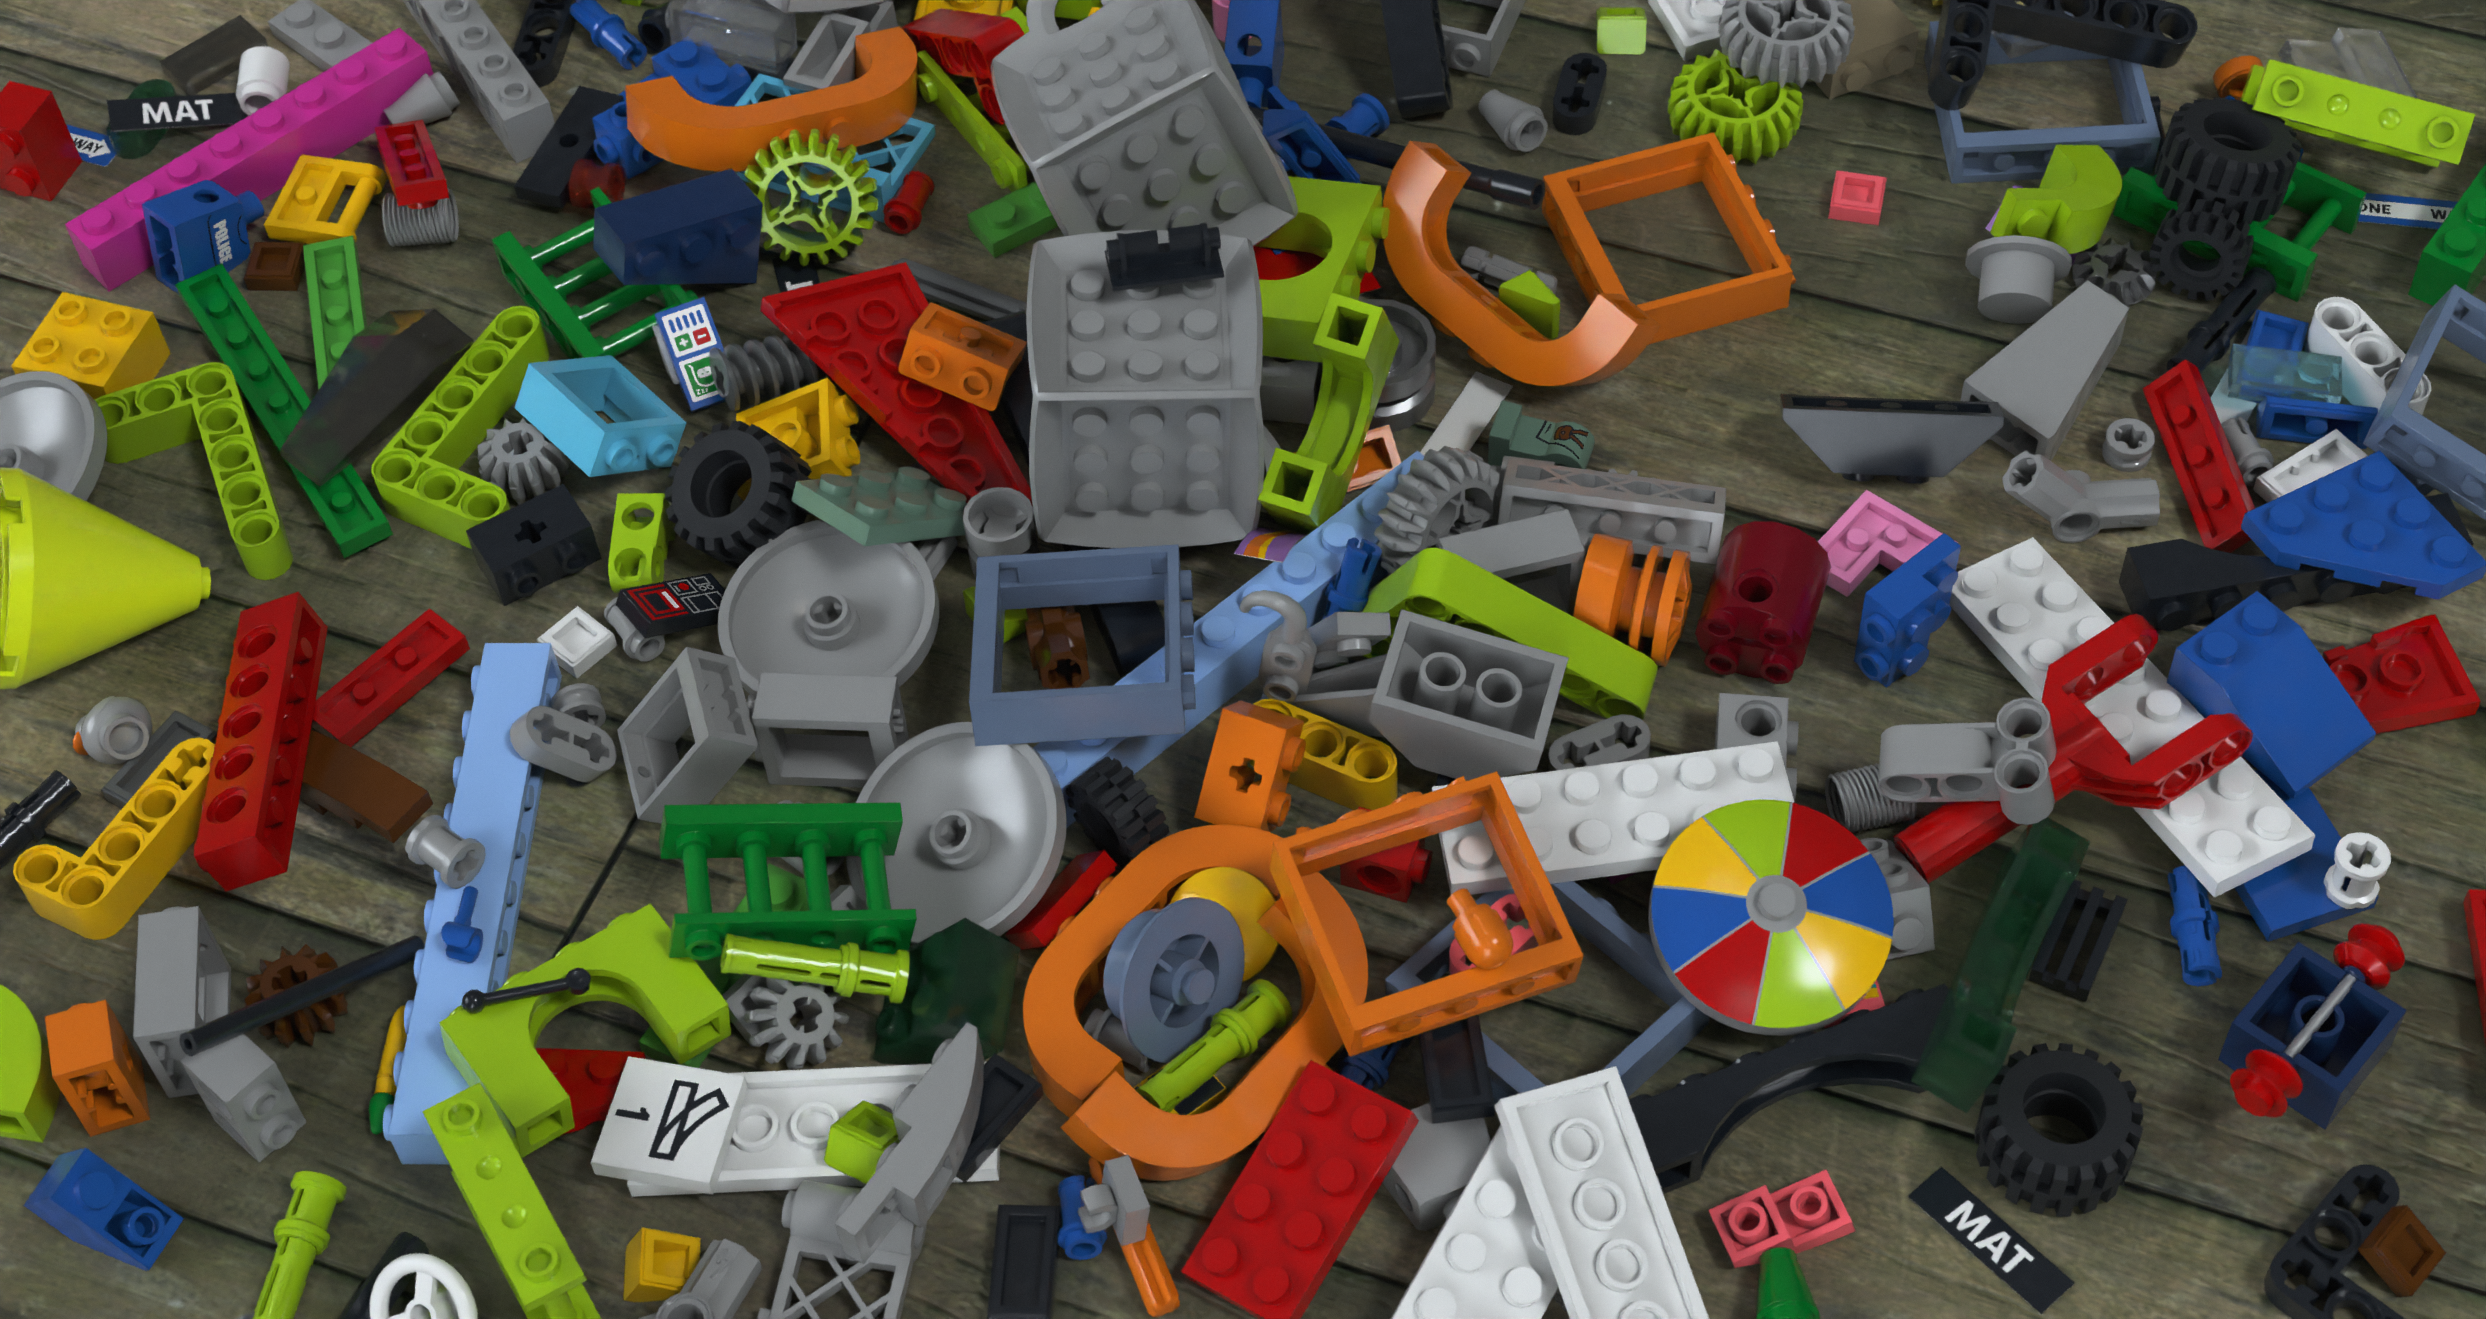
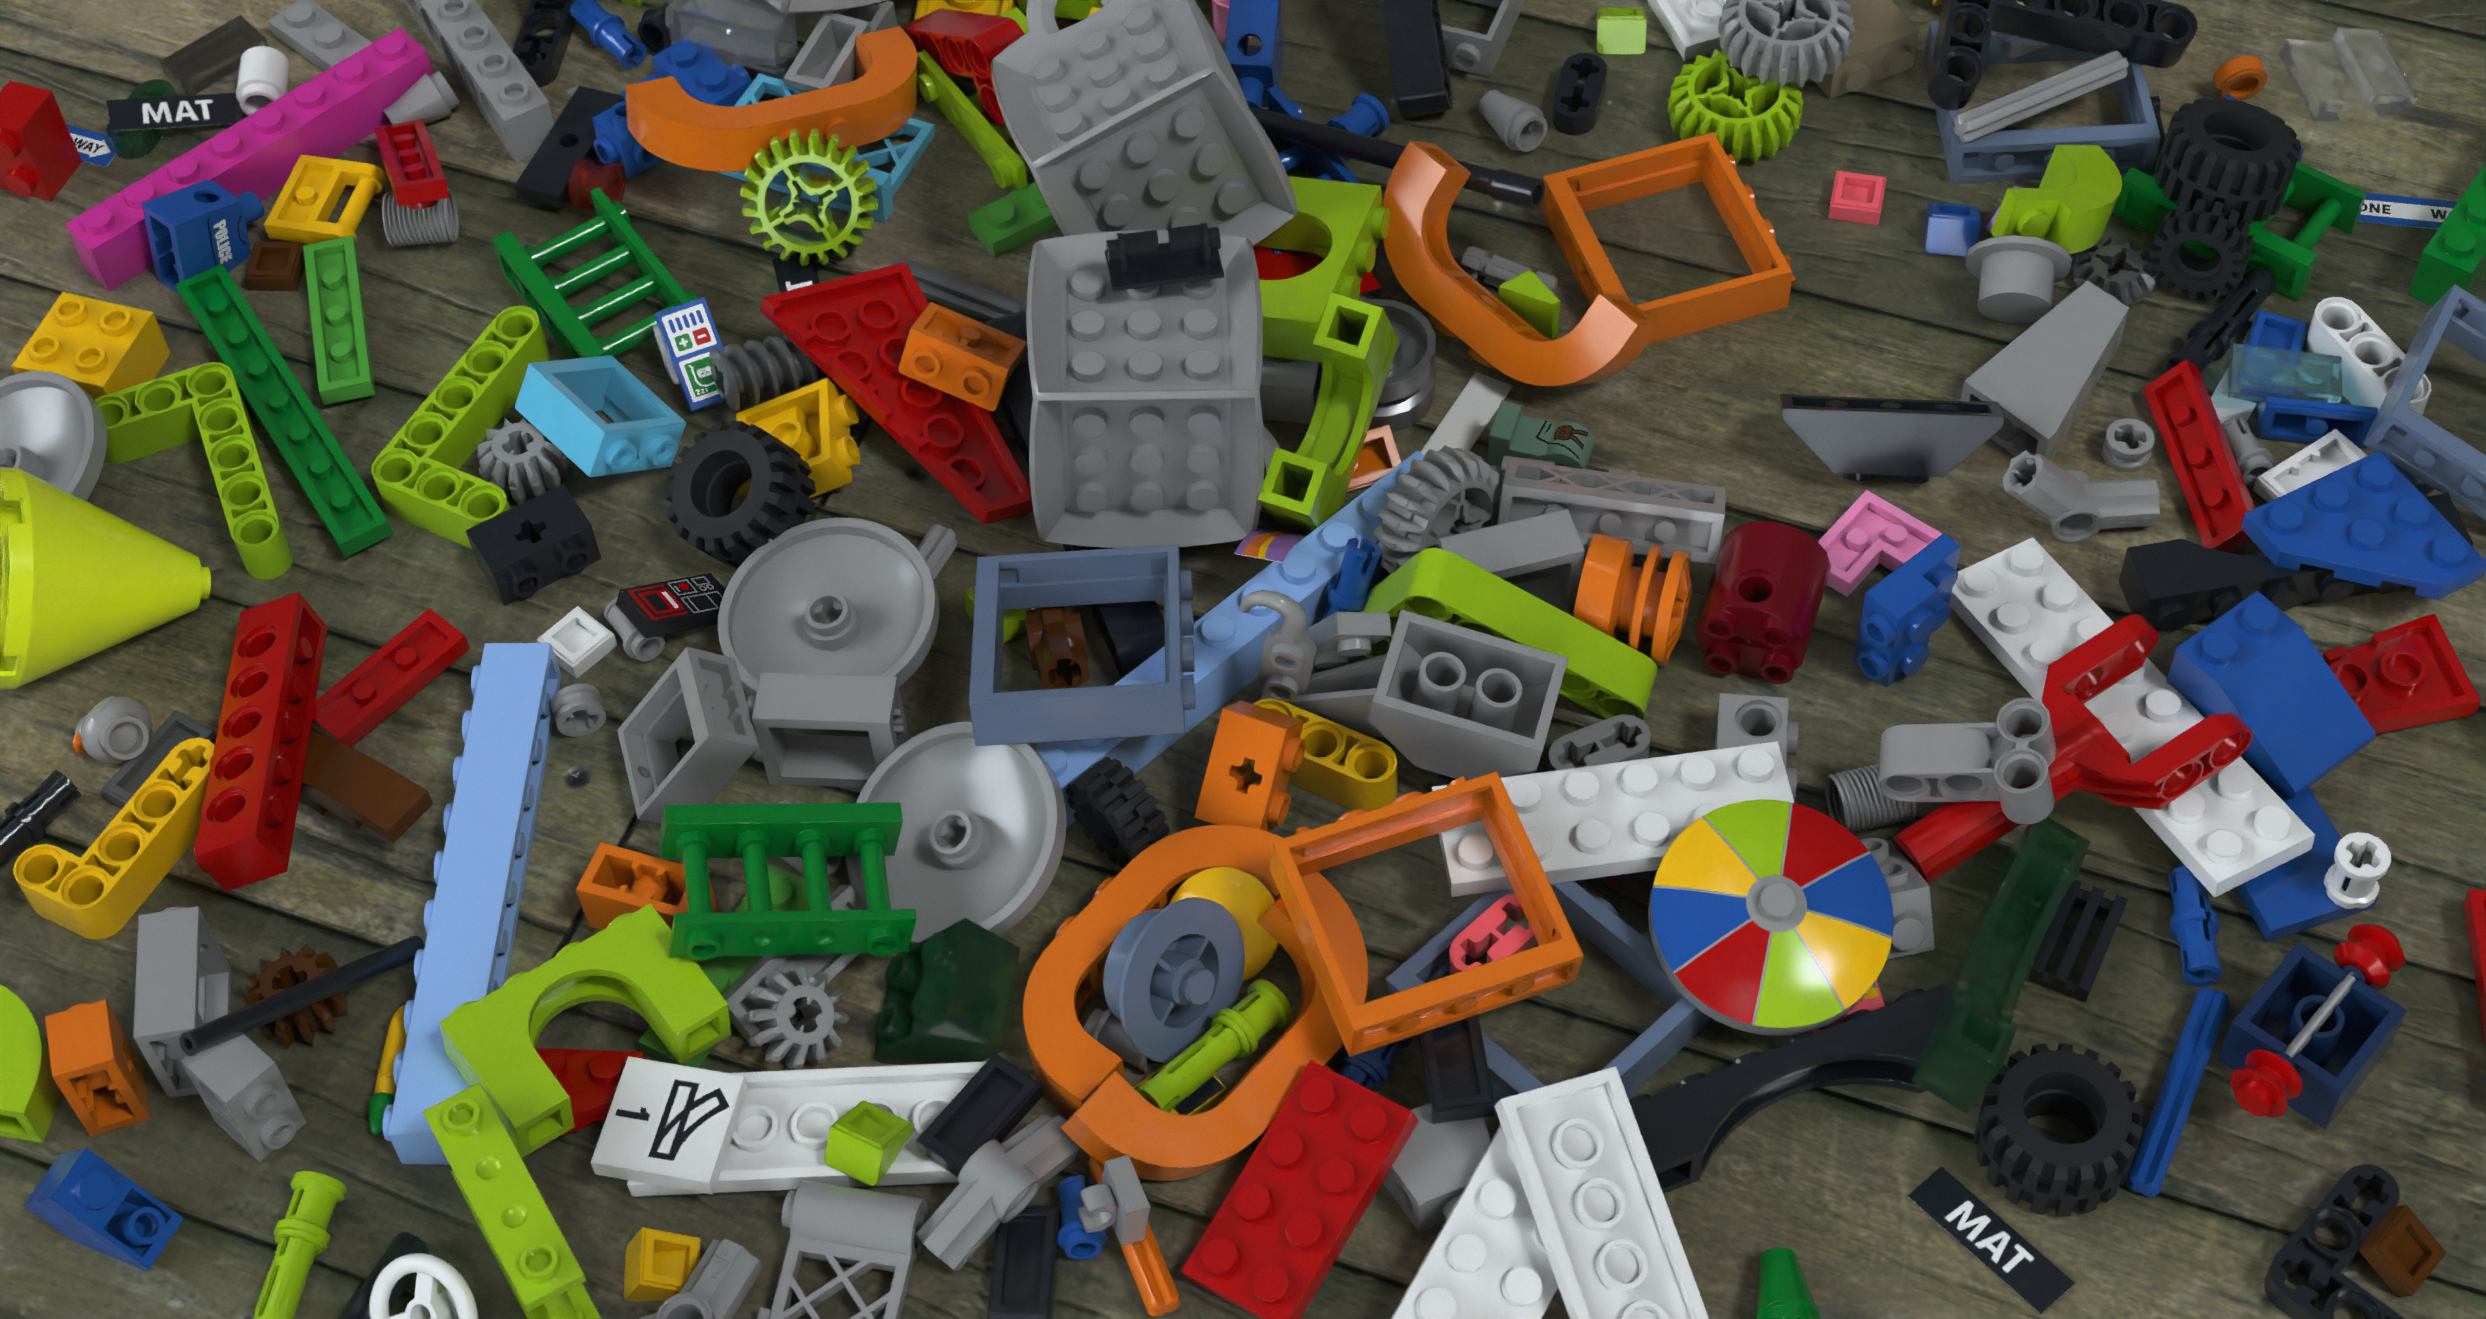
(374, 389): clear smoke wedge -> none
(445, 851): light grey bush -> none
(462, 940): blue hand -> none
(563, 749): light grey beam -> none
(576, 982): black hinge -> none
(629, 880): none -> orange brick
(639, 543): lime leg -> none
(683, 233): dark blue wedge -> none
(844, 969): lime pin -> none
(884, 506): sand green plate -> none
(904, 211): red pin -> none
(934, 1135): light grey slope -> none
(996, 1188): none -> light grey piece
(999, 524): light grey wheel -> none
(1062, 899): red tile -> none
(1305, 146): blue slope -> none
(1389, 871): red brick -> none
(1480, 931): orange cylinder -> none
(1790, 1218): coral slope -> none
(1951, 228): none -> blue slope
(2040, 96): none -> light grey axle
(2177, 1092): none -> blue axle
(2359, 114): lime fence -> none

